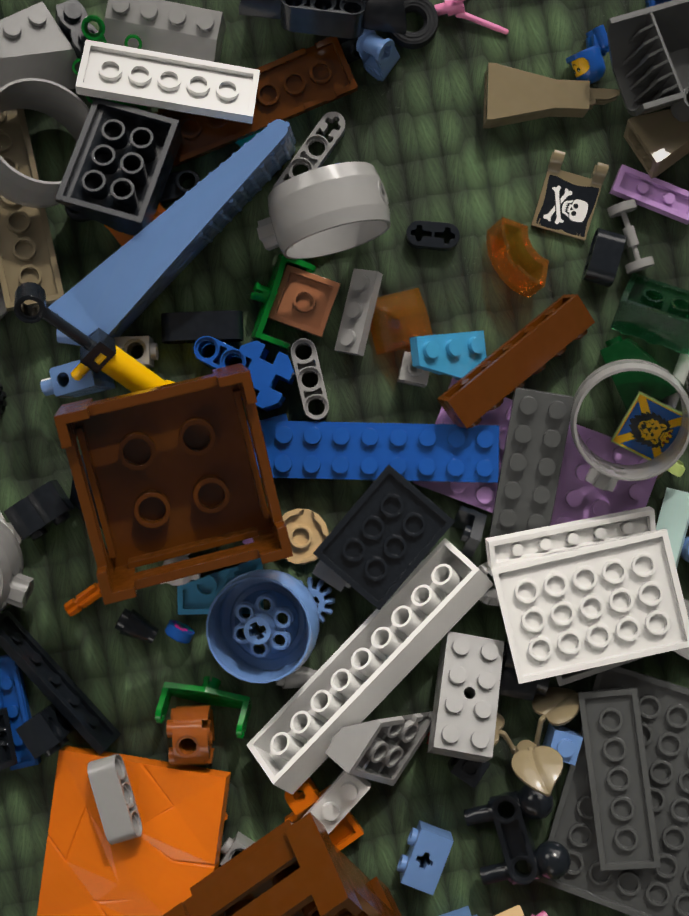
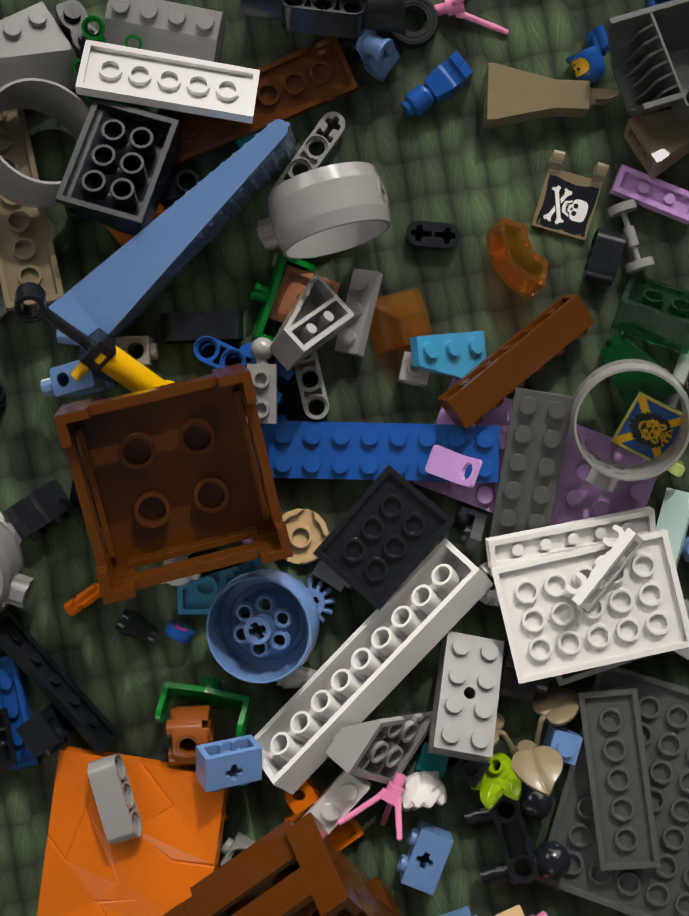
(228, 763): none -> medium blue brick
(264, 381): none -> light grey plate
(310, 323): none -> light grey wedge
(391, 795): none -> bright pink plant
(424, 790): none -> white hair
(430, 761): none -> teal tile
(439, 85): none -> blue piece
(452, 466): none -> lavender bracket
(499, 782): none -> lime plate
(605, 568): none -> white plate

